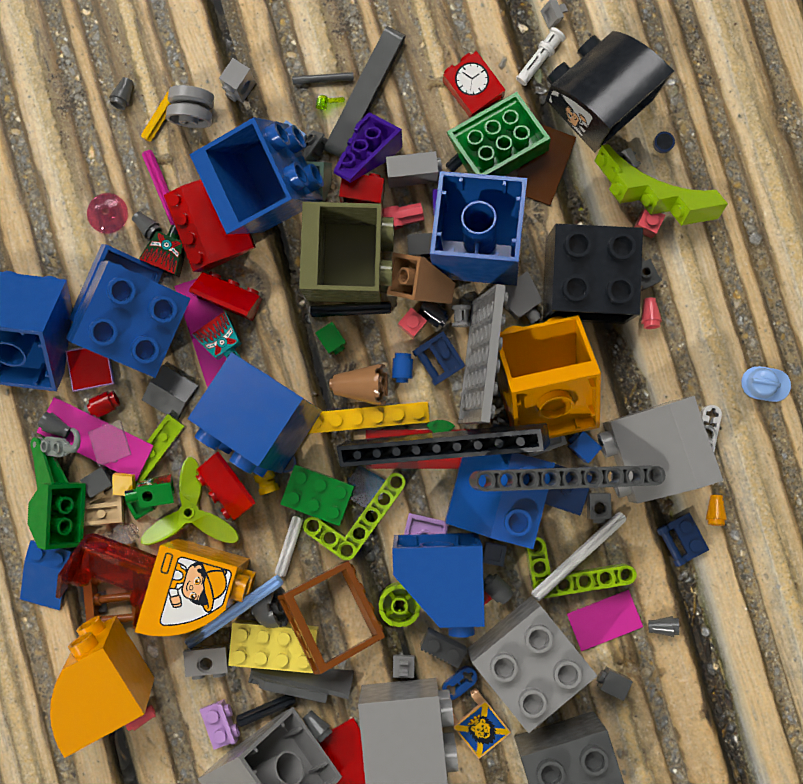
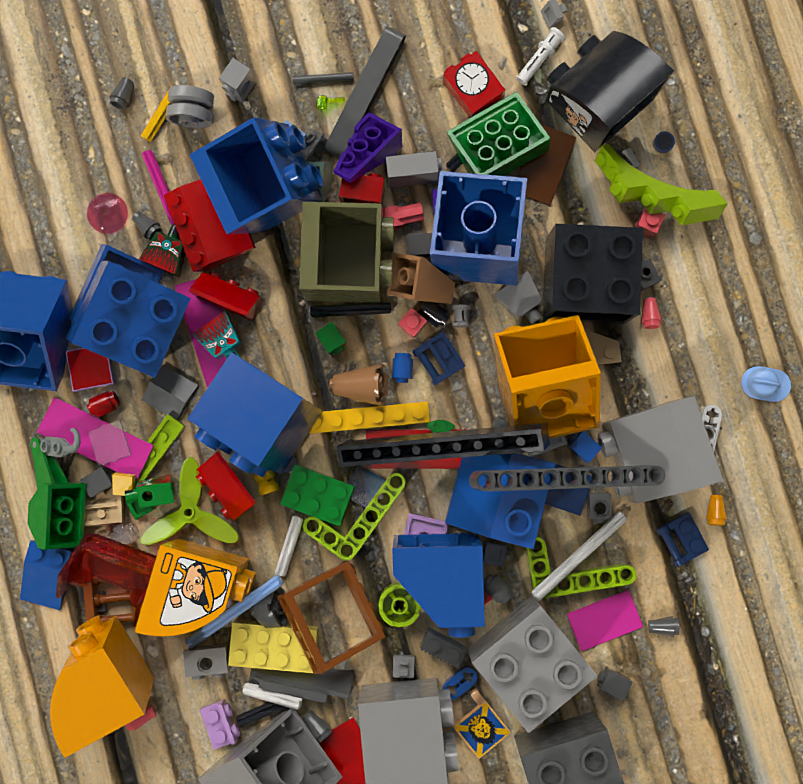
(52, 424): dark grey cone -> none
(281, 699): none -> white axle
(481, 356): light grey plate -> none
(604, 348): none -> tan wing

